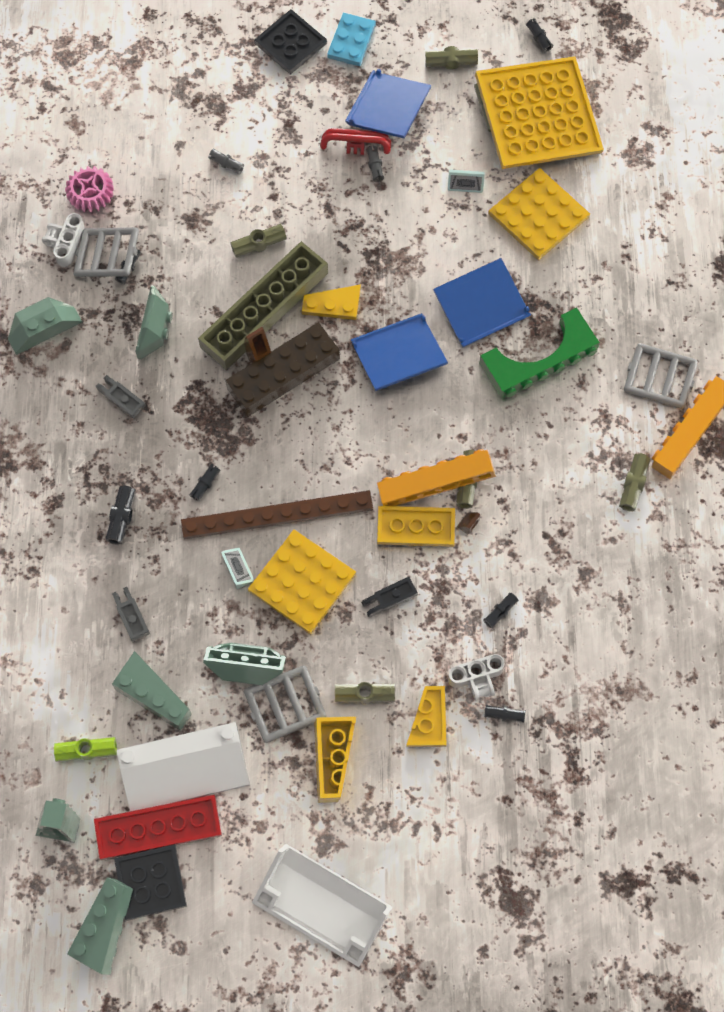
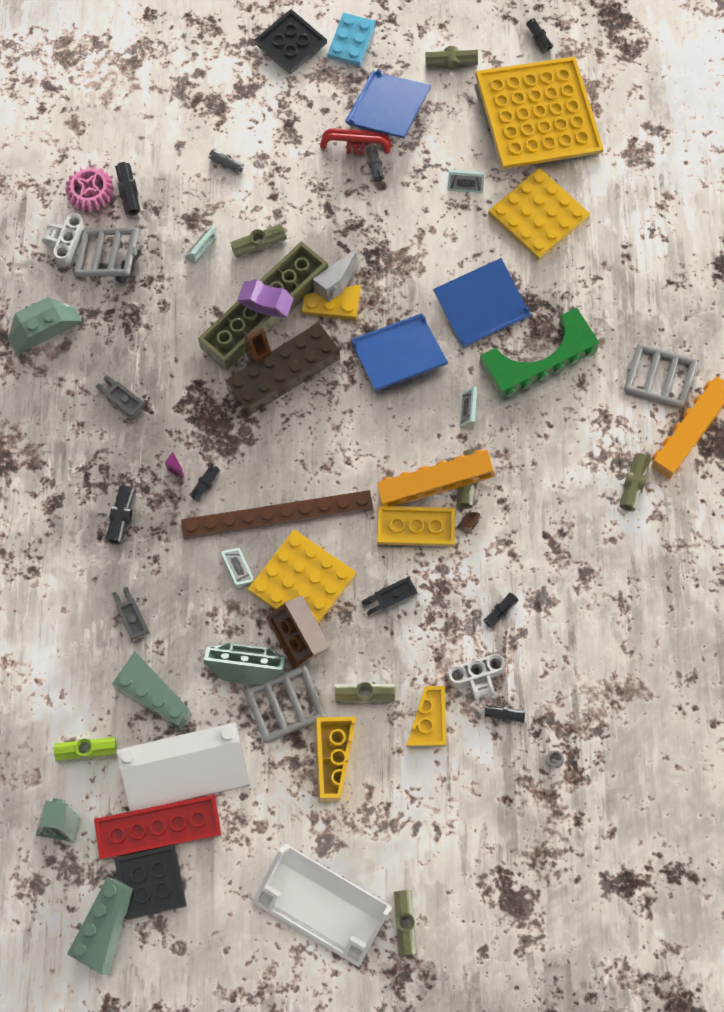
(127, 188): none -> black piece
(154, 324): sand green wedge -> none
(173, 466): none -> magenta slope
(201, 244): none -> light aqua slope
(265, 299): none -> medium lavender brick
(298, 631): none -> reddish brown slope
(335, 278): none -> light grey slope
(404, 909): none -> olive piece
(468, 408): none -> slope
(555, 755): none -> light grey hinge

